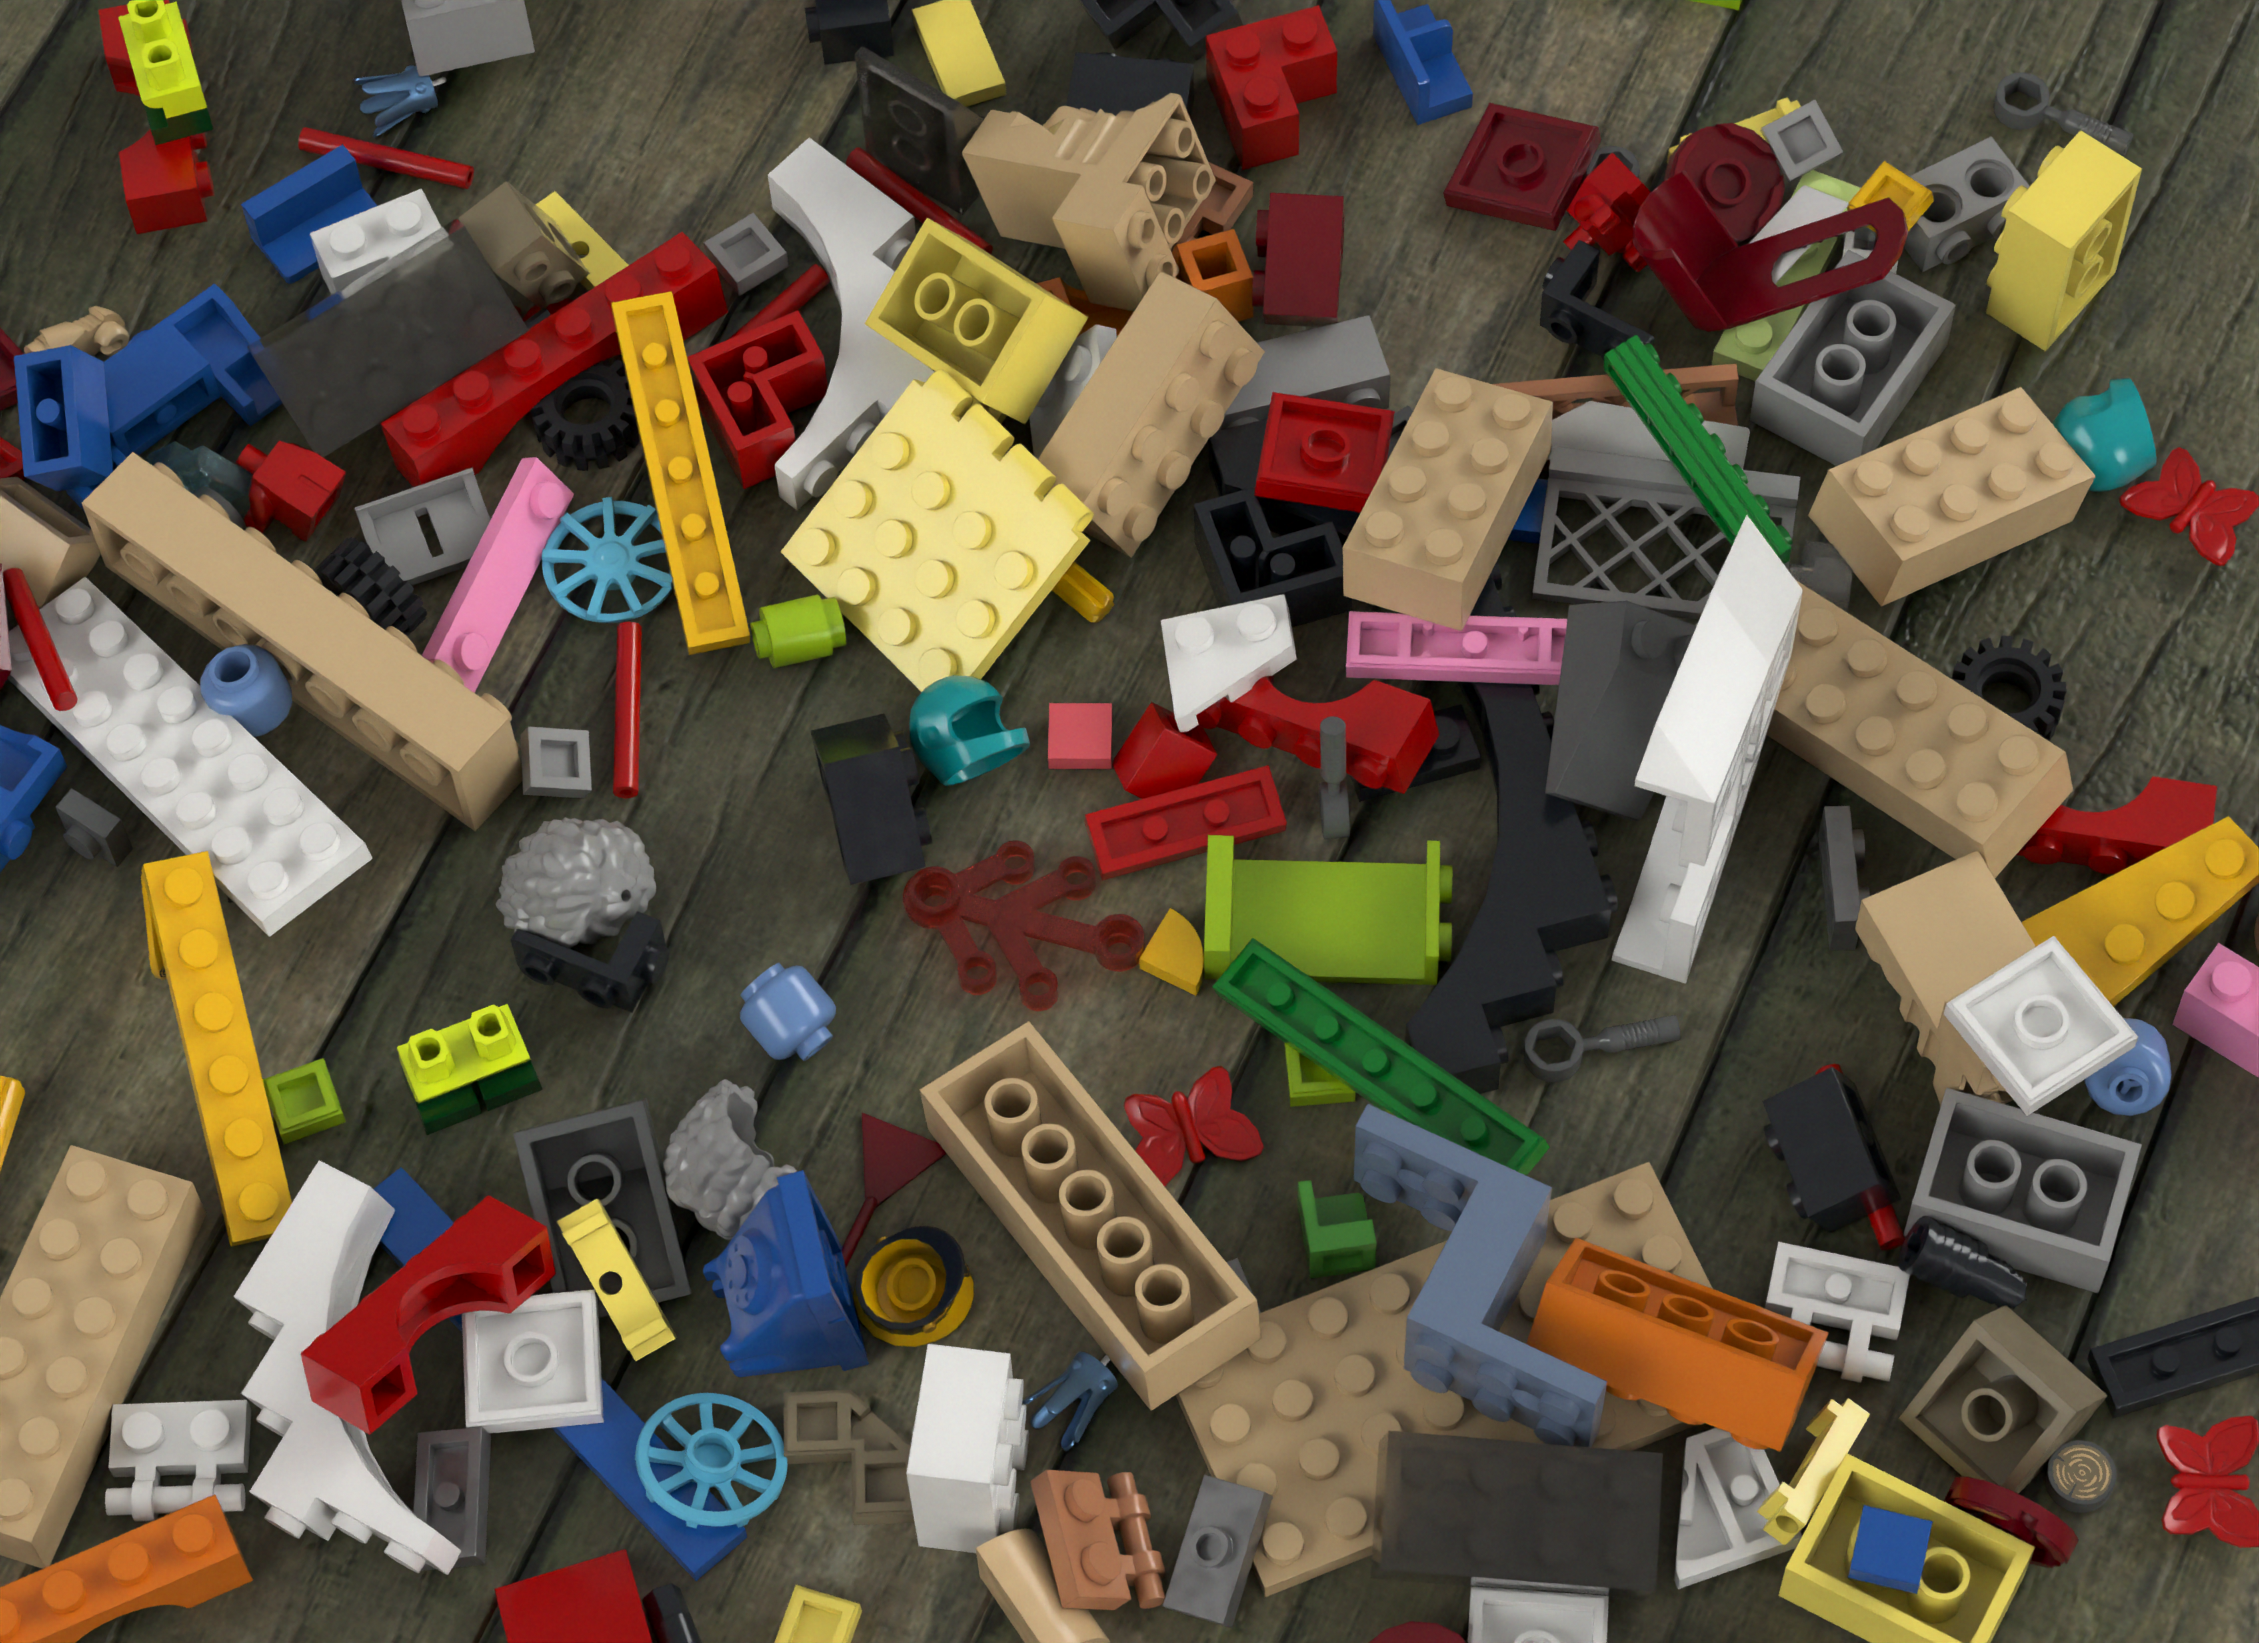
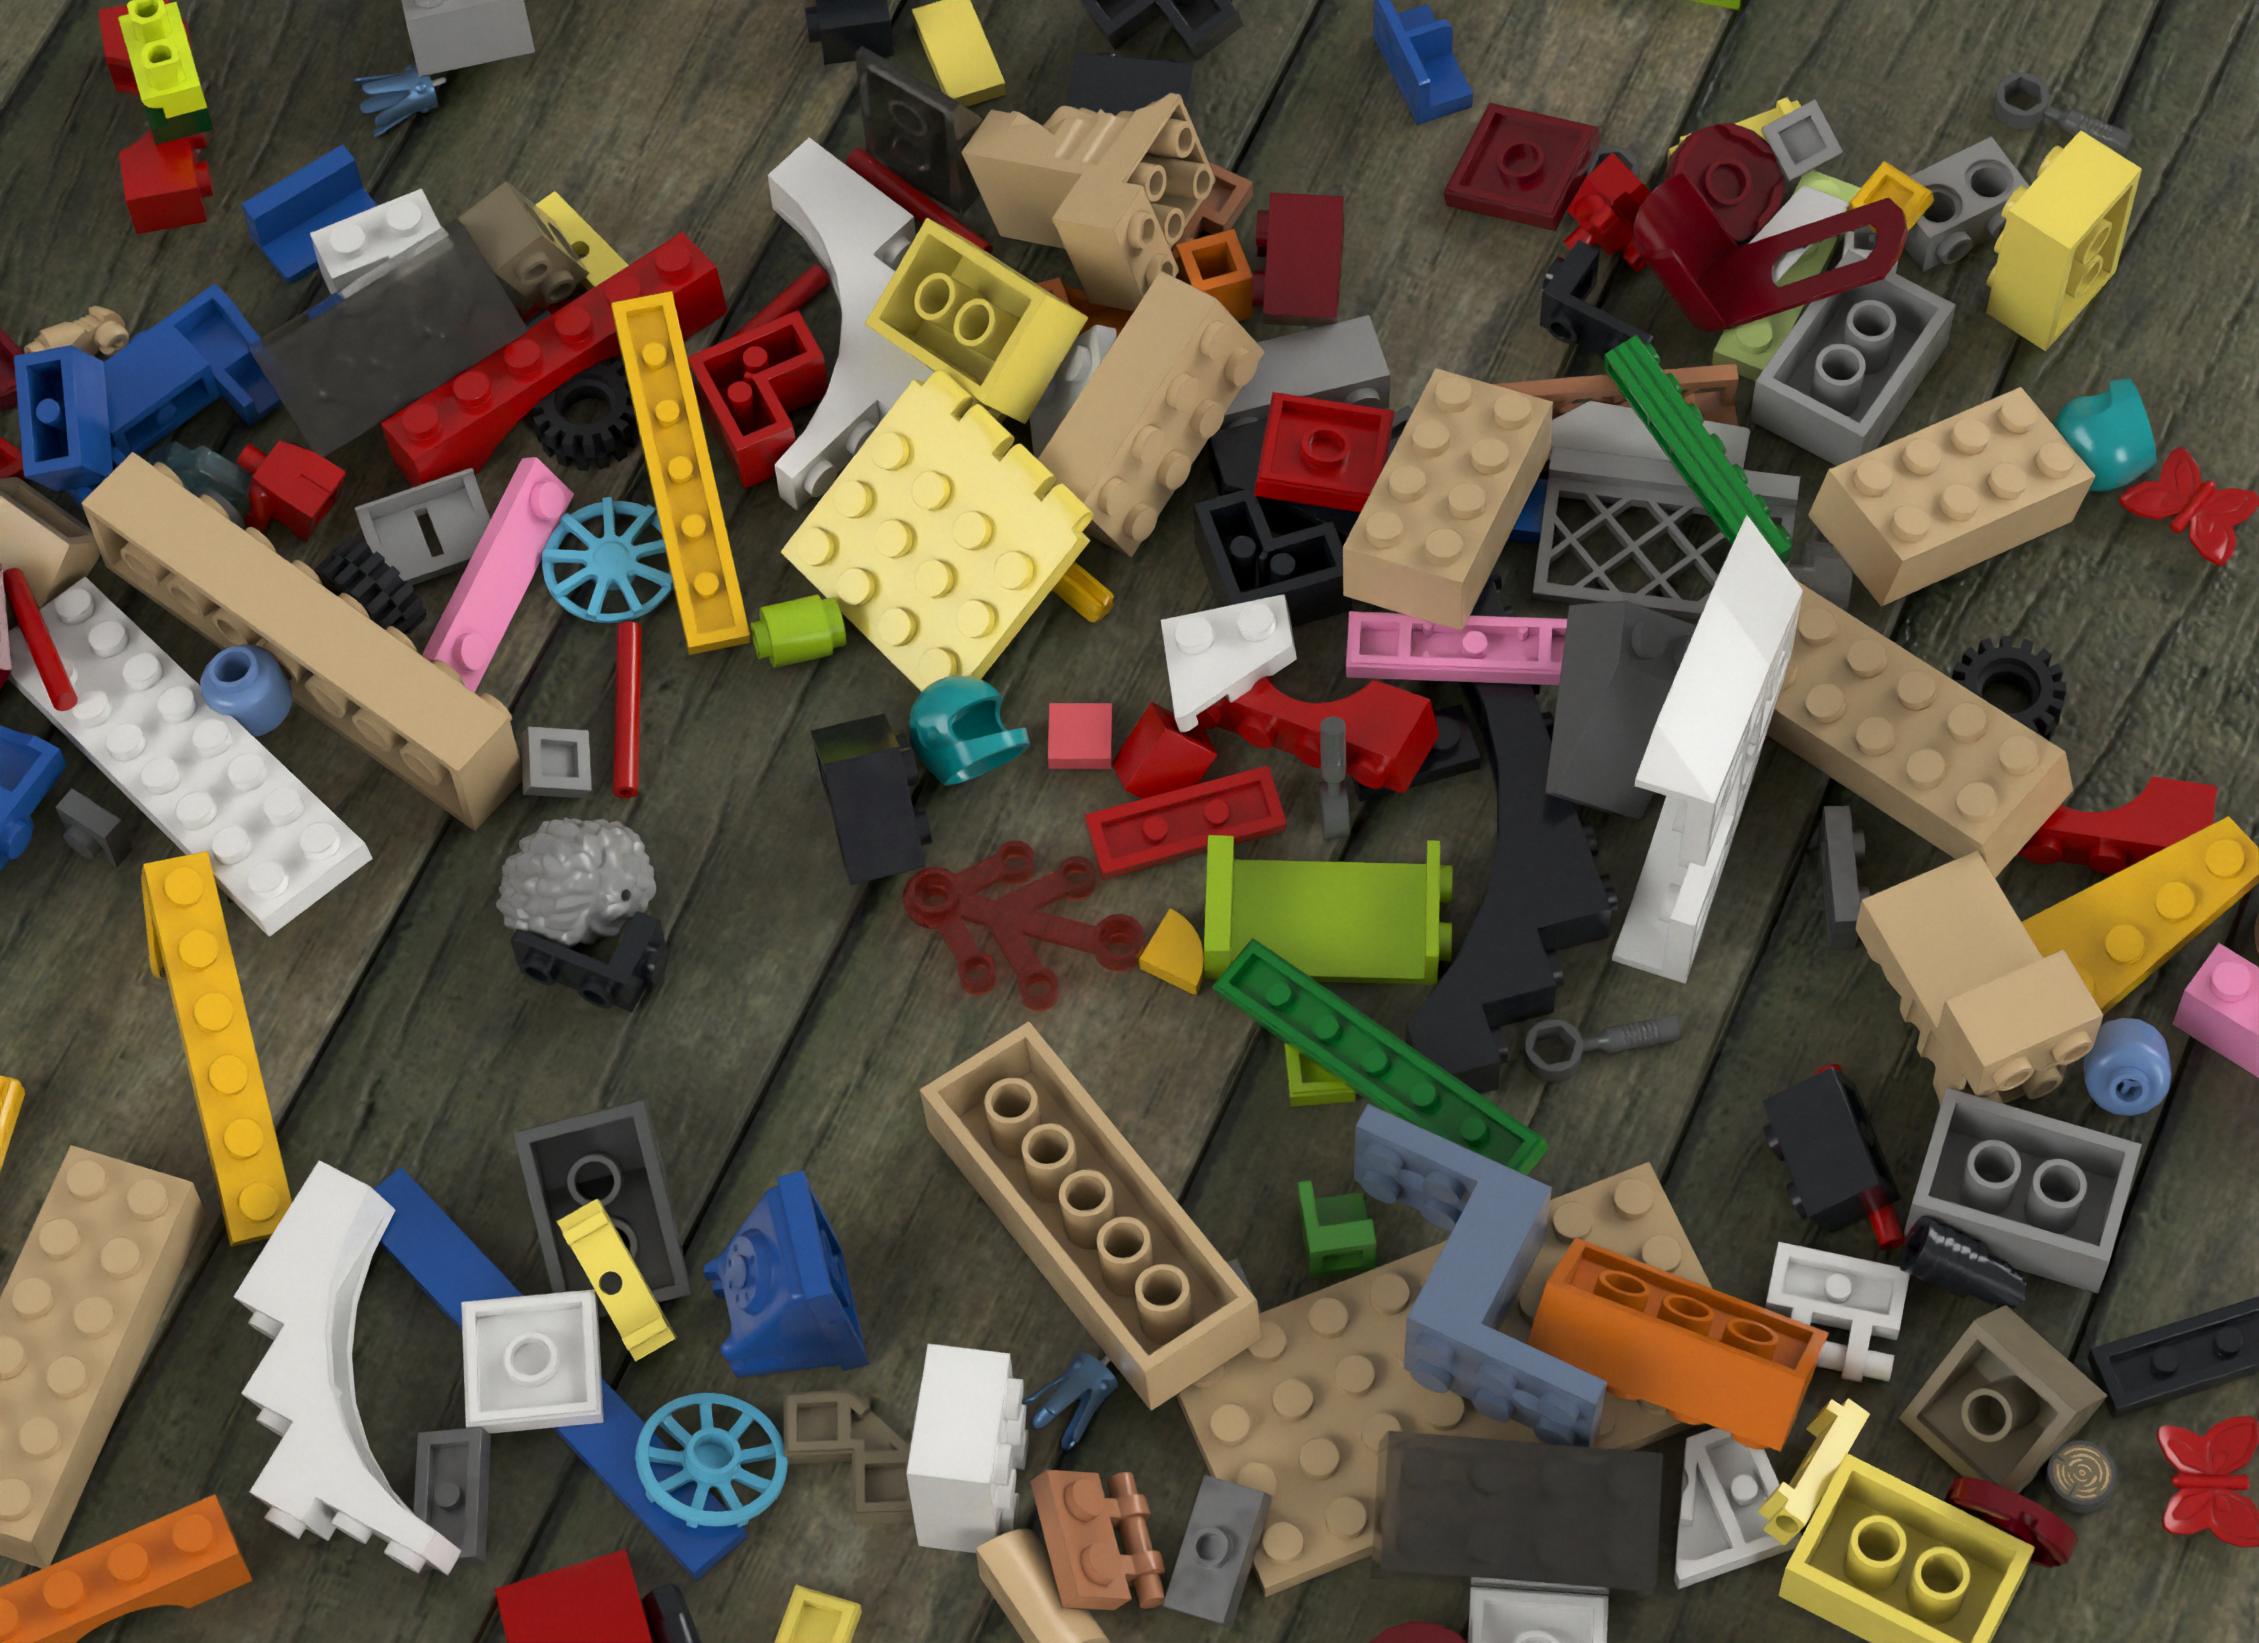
(177, 1440): white plate -> none
(303, 1101): lime tile -> none
(389, 158): red piece -> none
(446, 1062): neon yellow hips -> none
(480, 1263): red arch -> none
(715, 1161): light grey hair -> none
(746, 254): light grey plate -> none
(787, 1012): medium blue head -> none
(890, 1162): dark red piece -> none
(913, 1287): yellow piece -> none
(1189, 1122): red piece -> none
(1261, 76): red brick -> none
(1890, 1549): blue tile -> none
(2040, 1025): white tile -> none

